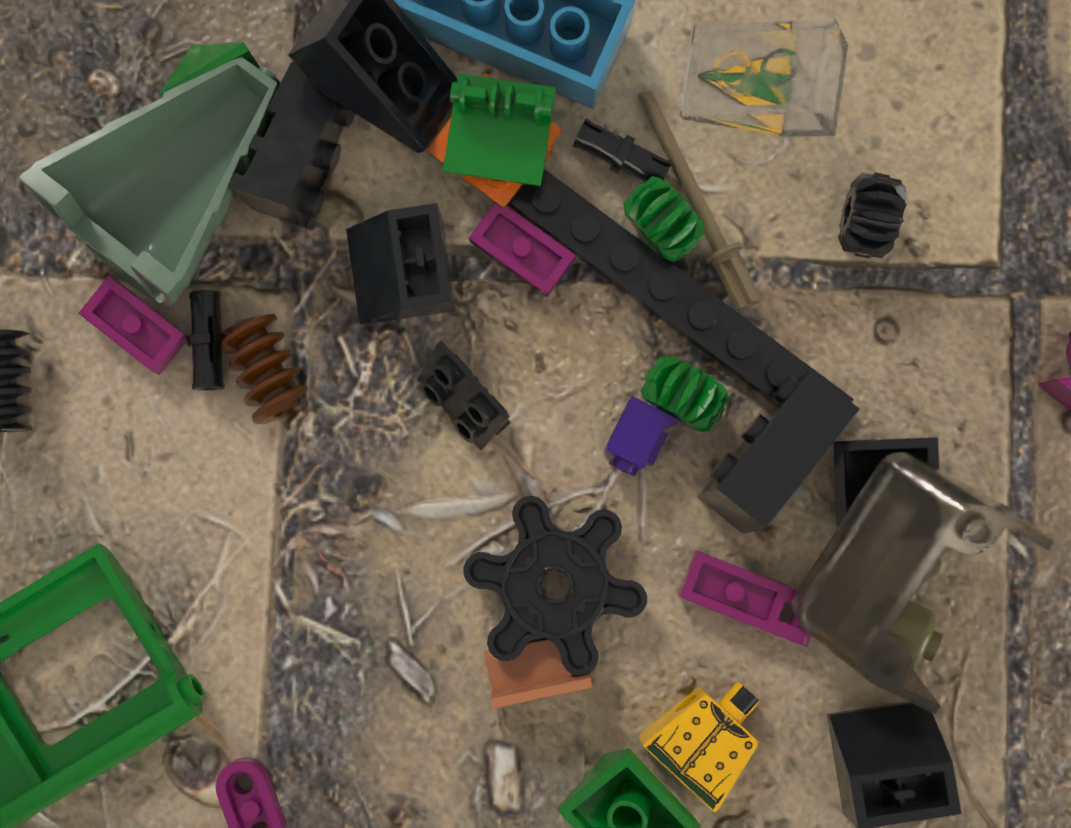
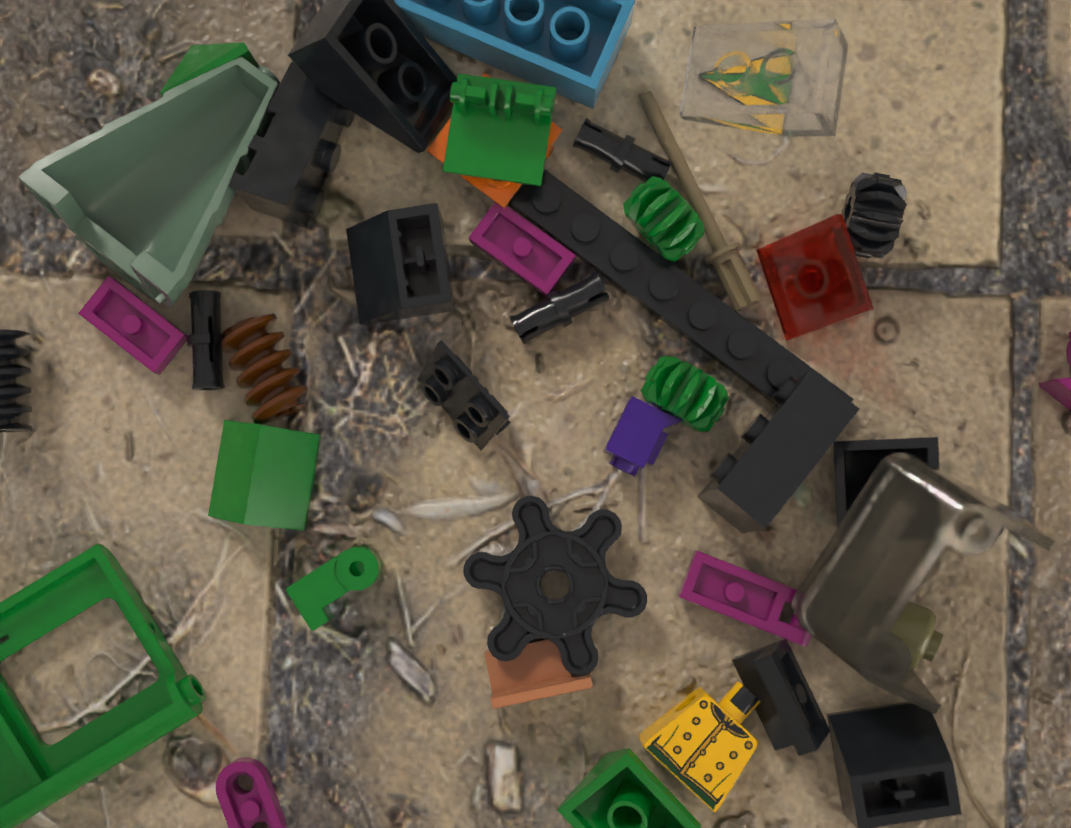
(264, 475): none -> green slope
(348, 571): none -> green leg
(559, 308): none -> black pin
(787, 702): none -> black panel
(815, 278): none -> clear red slope

